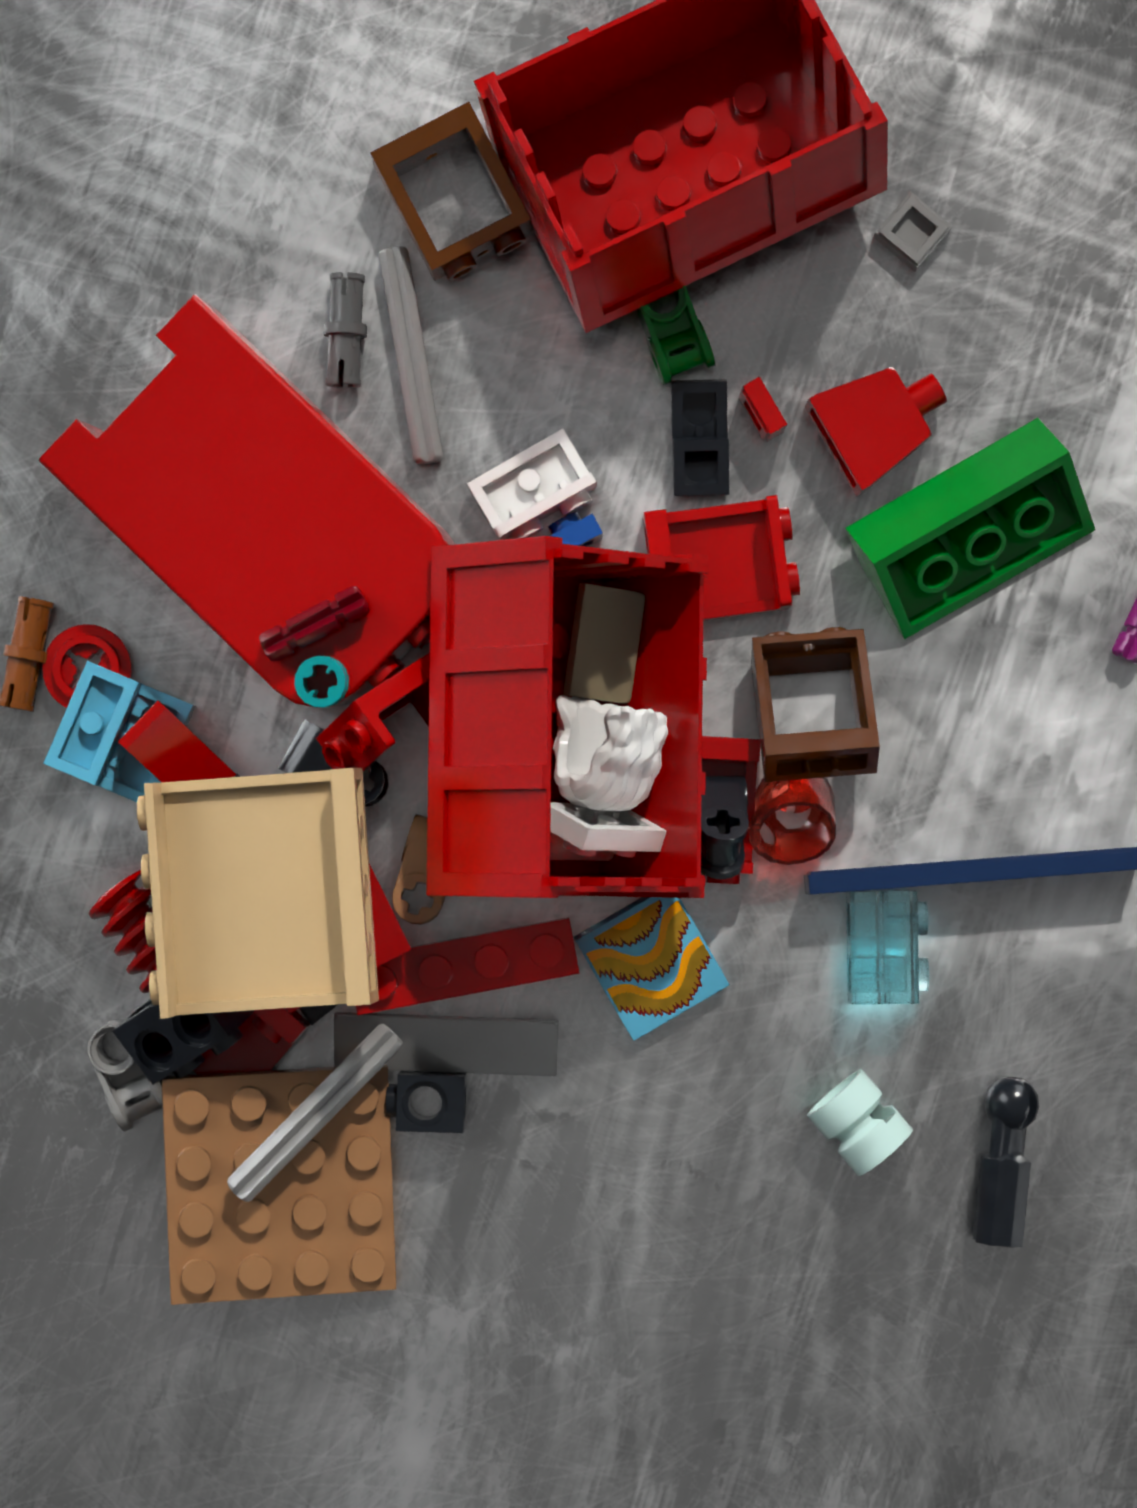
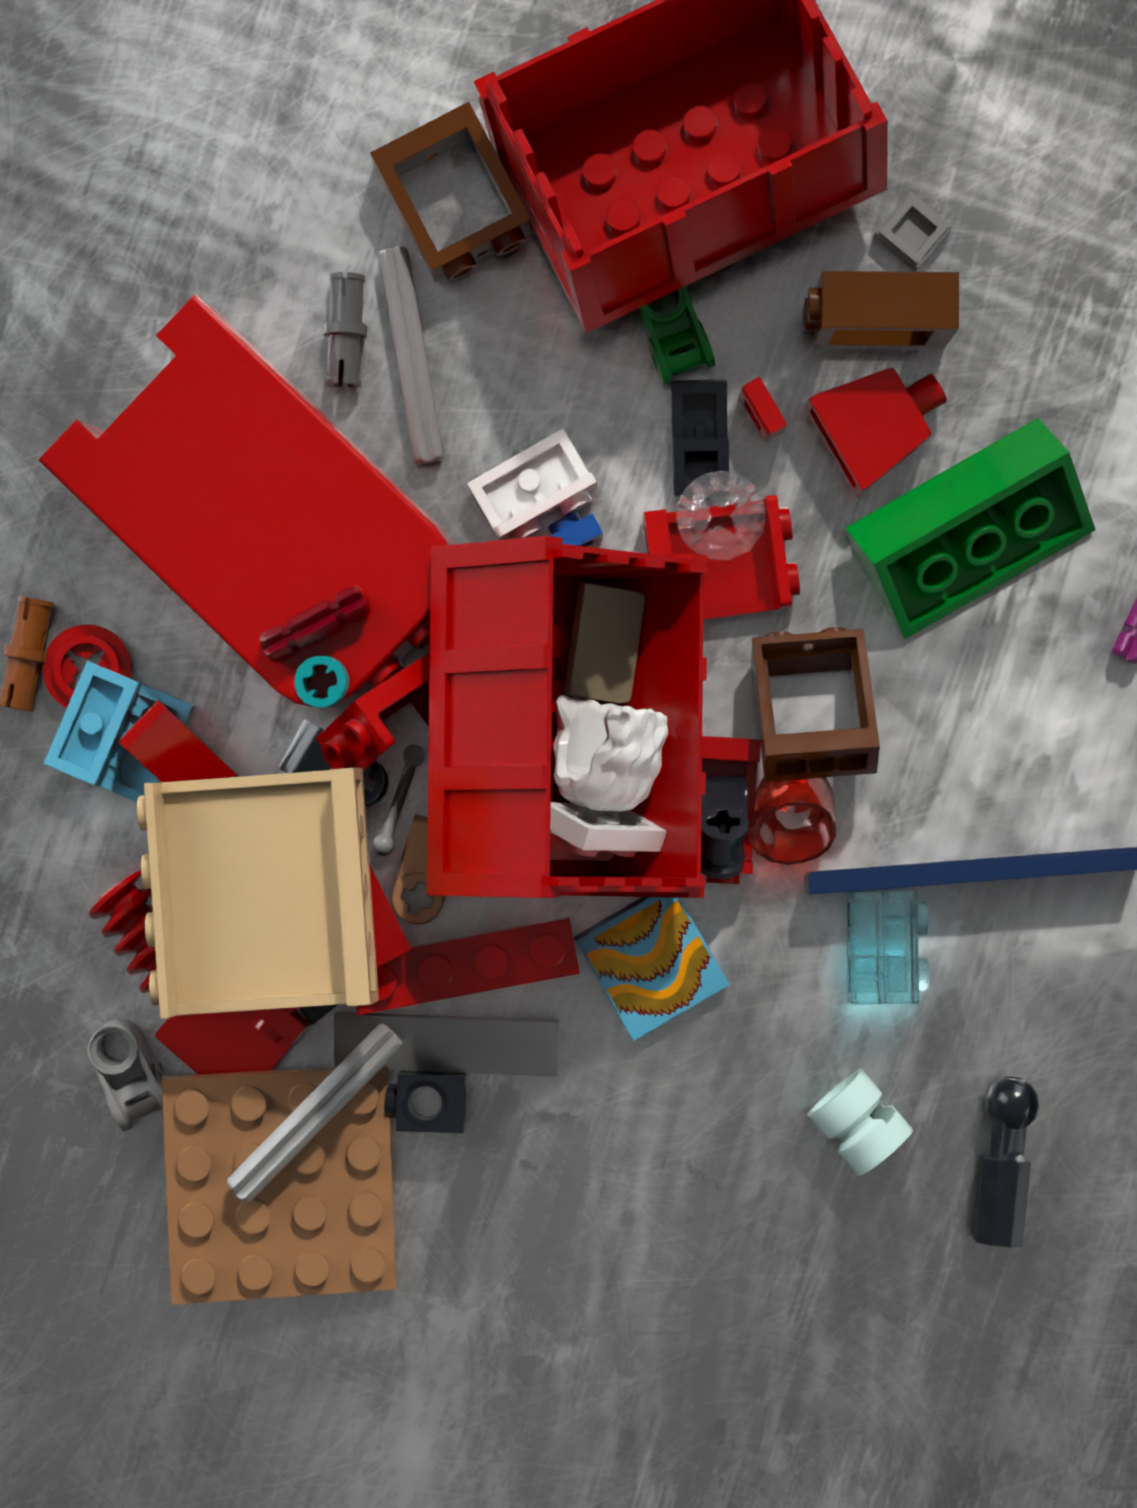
(176, 1042): black brick -> none
(413, 757): none -> light grey hinge
(723, 489): none -> clear gear
(883, 309): none -> reddish brown window

